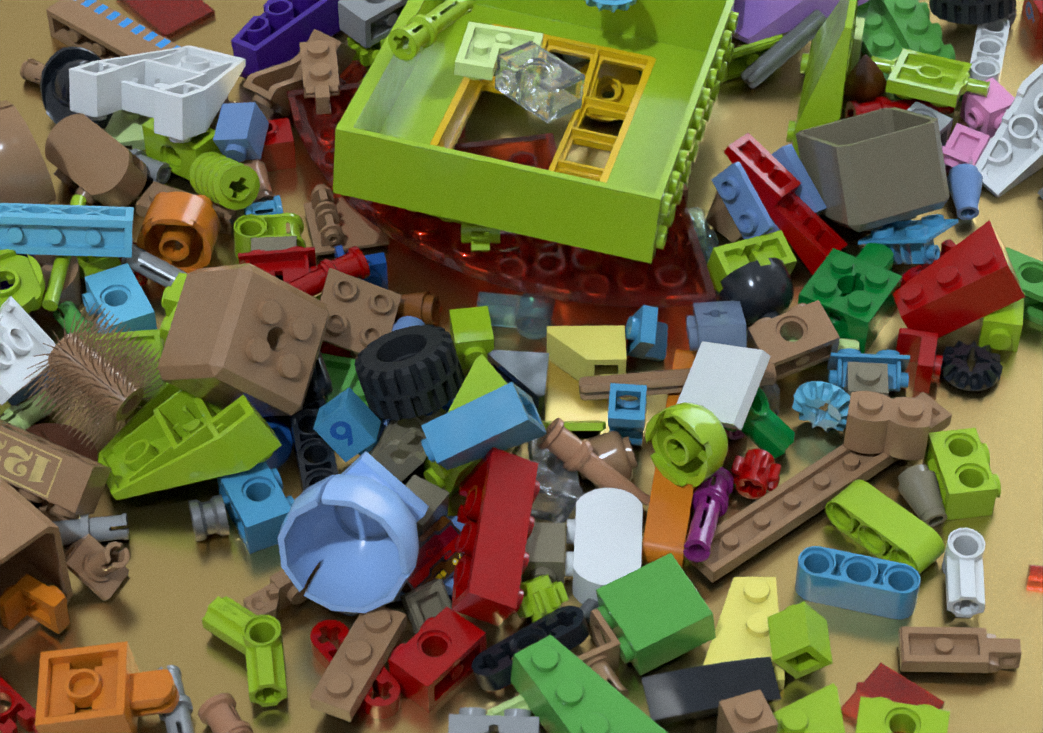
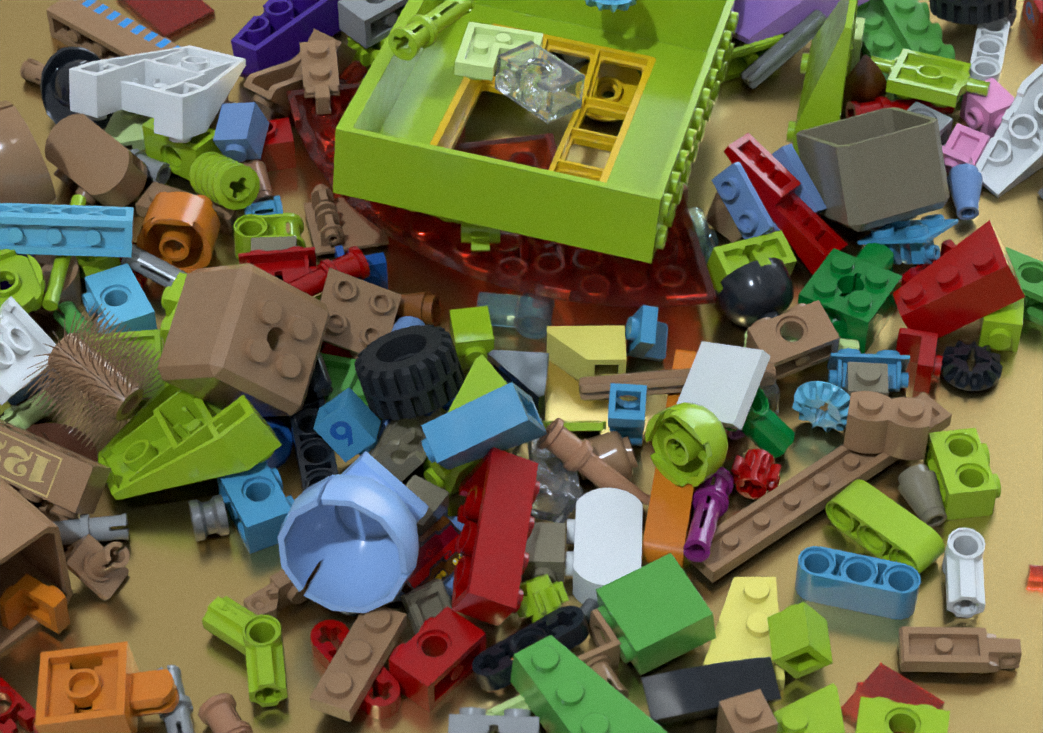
(716, 323): sand blue brick -> none

